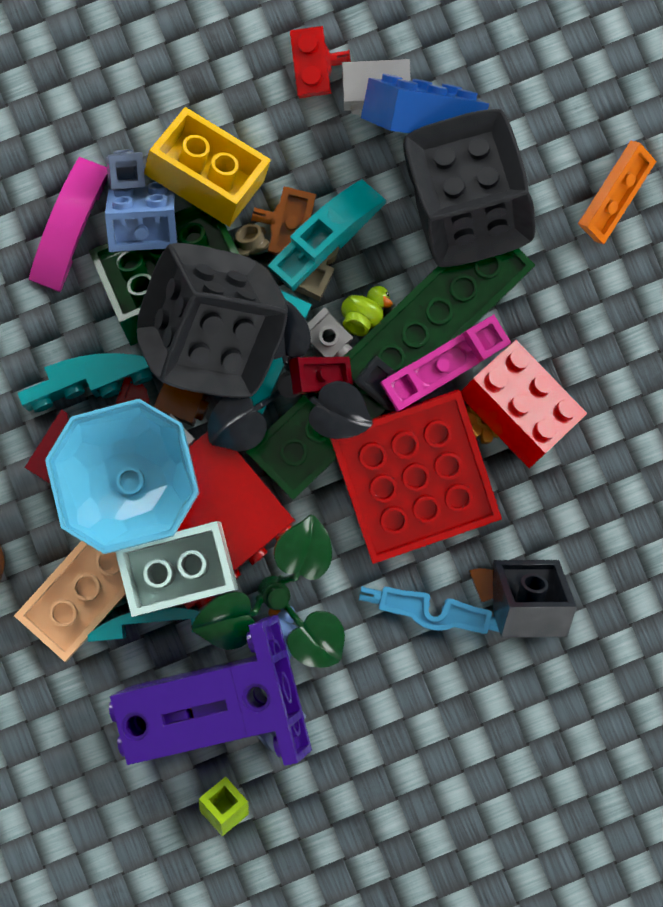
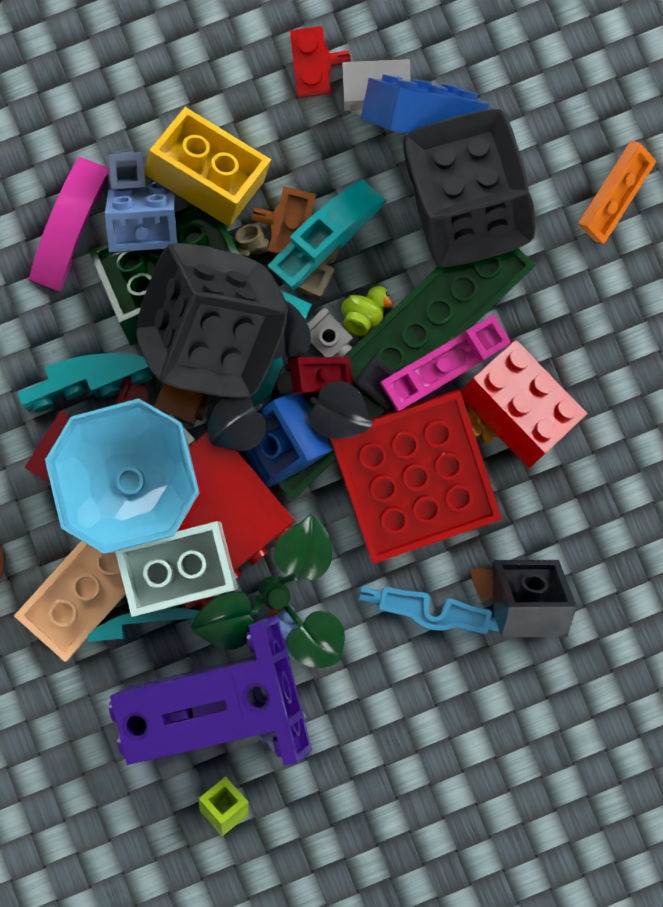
(288, 441): none -> blue slope

